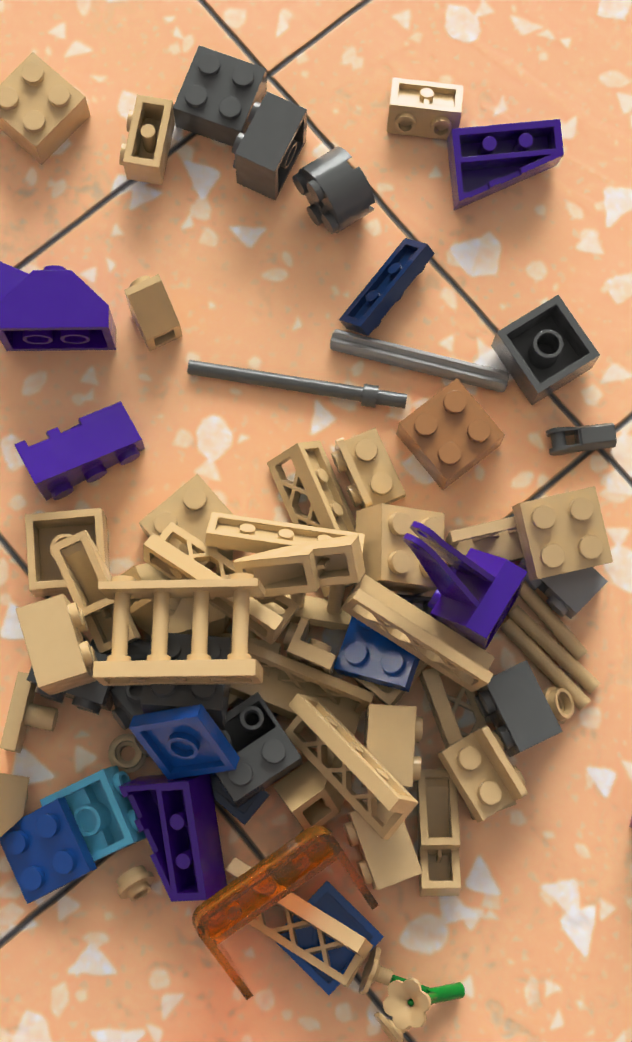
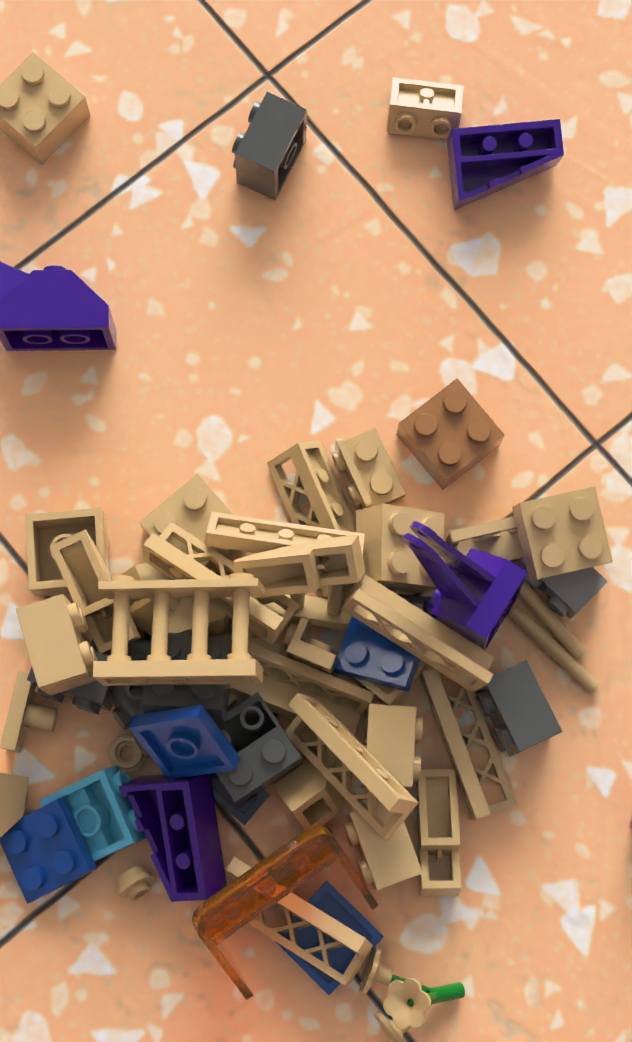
(81, 451): dark purple wedge -> none
(148, 140): tan brick -> none
(153, 311): tan slope -> none
(219, 95): dark grey brick -> none
(334, 190): dark grey brick -> none
(367, 395): dark grey bar -> none
(386, 286): dark blue plate -> none
(419, 360): light grey axle -> none
(483, 773): tan bracket -> none
(543, 662): tan bar -> none
(545, 349): dark grey brick -> none
(560, 703): tan plate -> none
(586, 438): dark grey bar -> none

